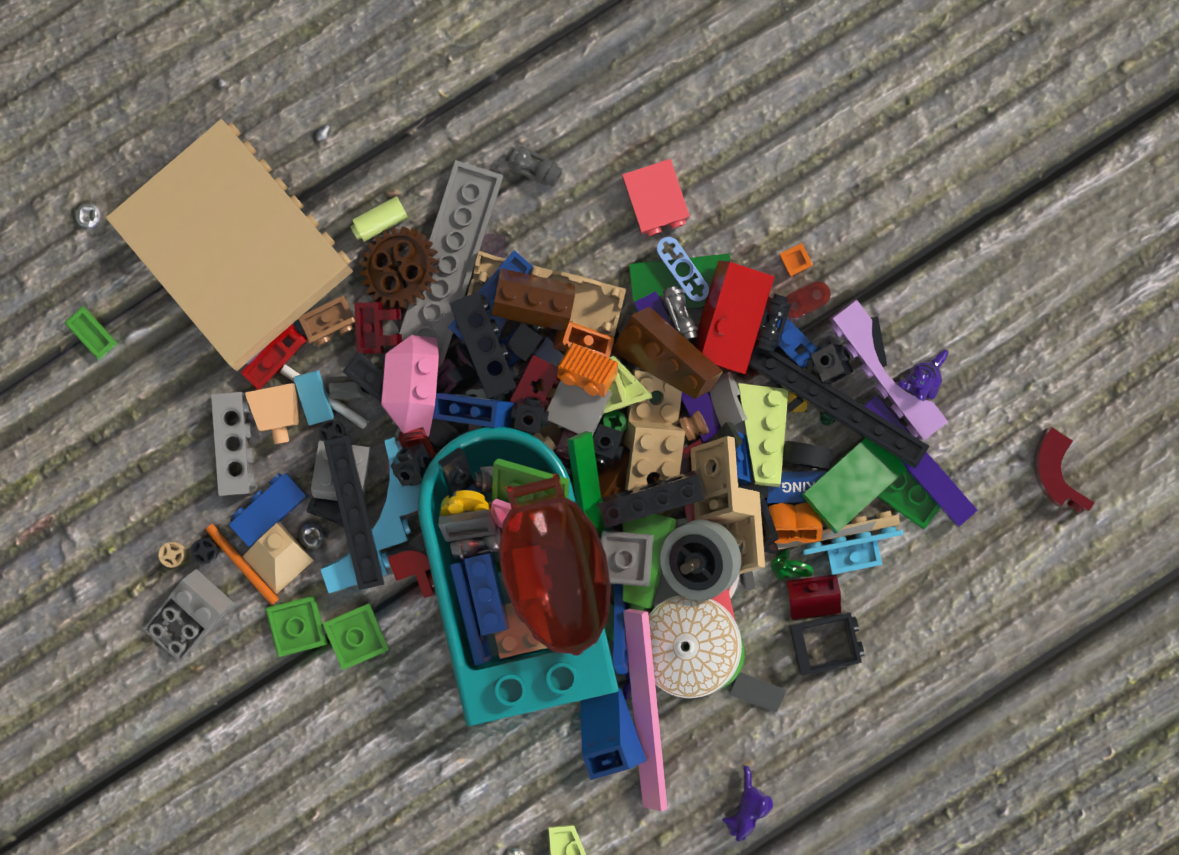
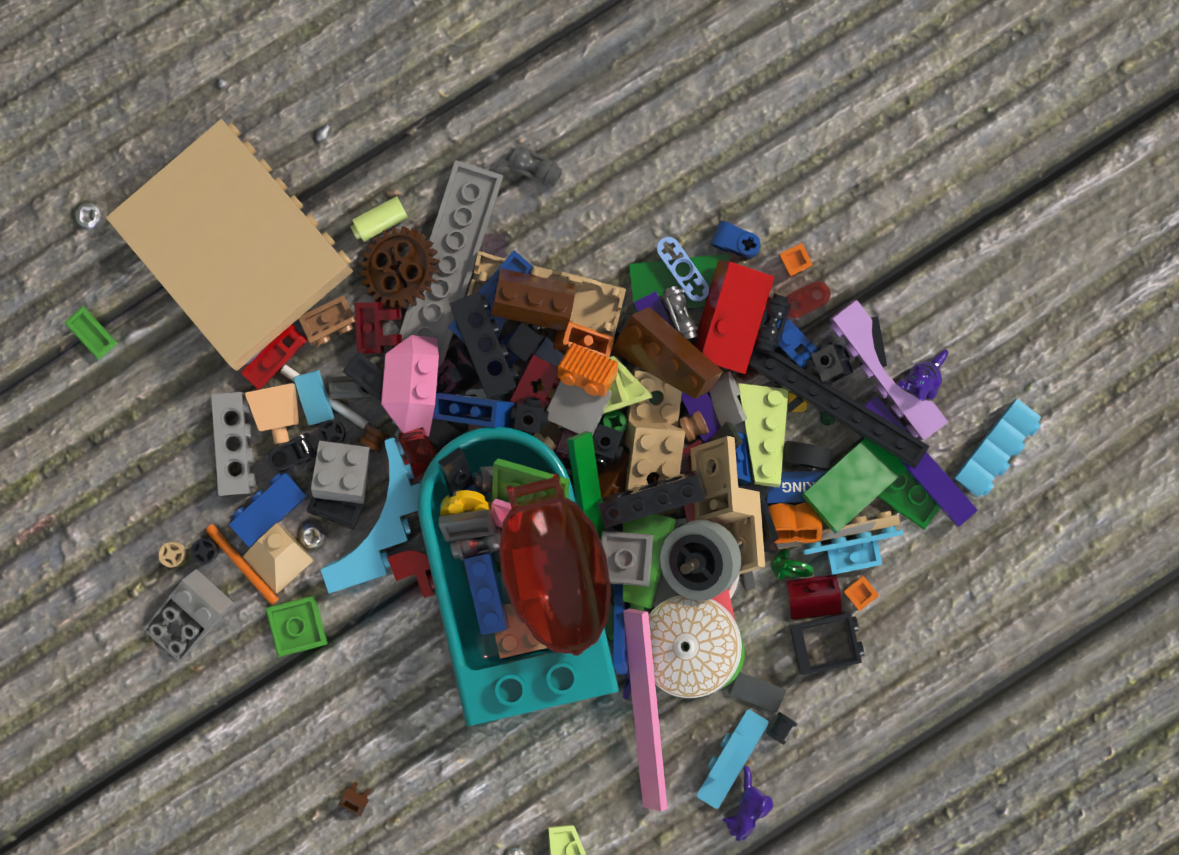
(293, 452): none -> black piece
(354, 512): black plate -> none
(354, 801): none -> reddish brown tile
(356, 636): bright green plate -> none
(372, 438): none -> reddish brown wheel
(411, 464): black brick -> none
(478, 643): blue tile -> none
(608, 736): blue slope -> none
(656, 197): coral panel -> none
(730, 239): none -> blue piece
(732, 759): none -> medium azure bracket
(781, 728): none -> black bush
(861, 593): none -> orange plate
(997, 447): none -> medium azure brick
(1048, 471): dark red arch -> none

